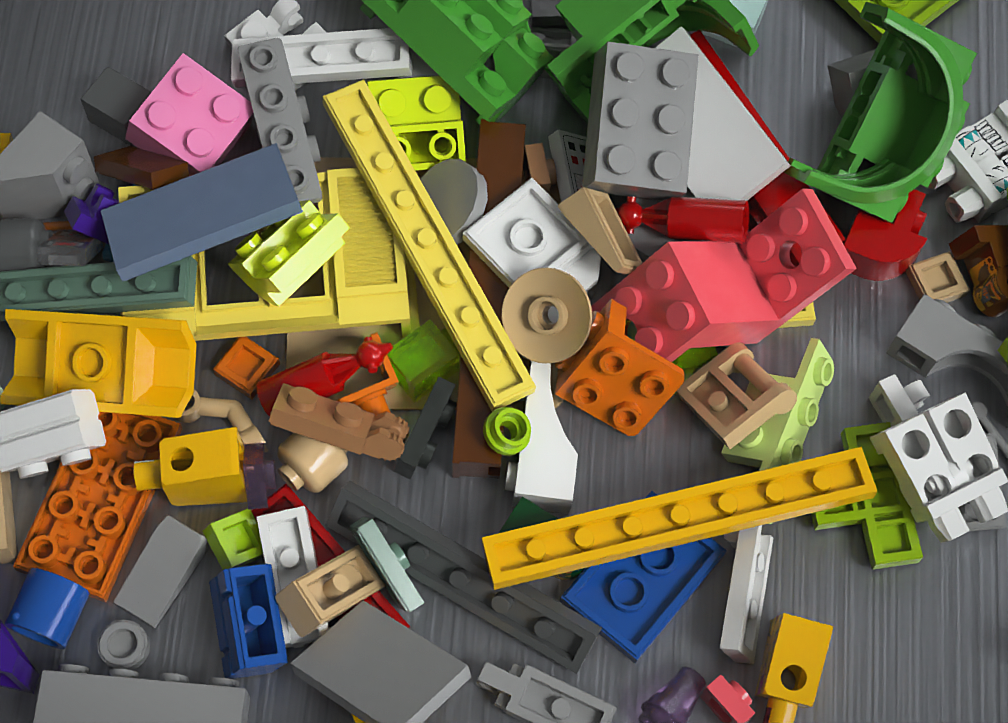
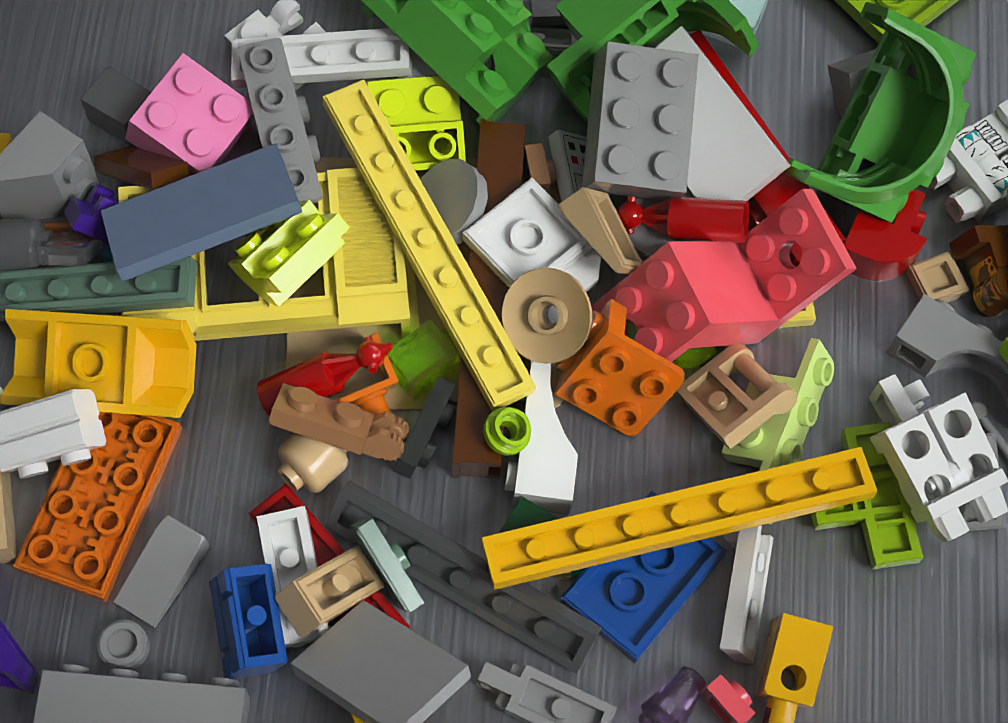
(47, 608): blue piece -> none
(197, 469): yellow torso -> none
(224, 409): tan arm -> none
(235, 539): lime plate -> none
(245, 366): orange tile -> none
(258, 475): clear purple plate -> none

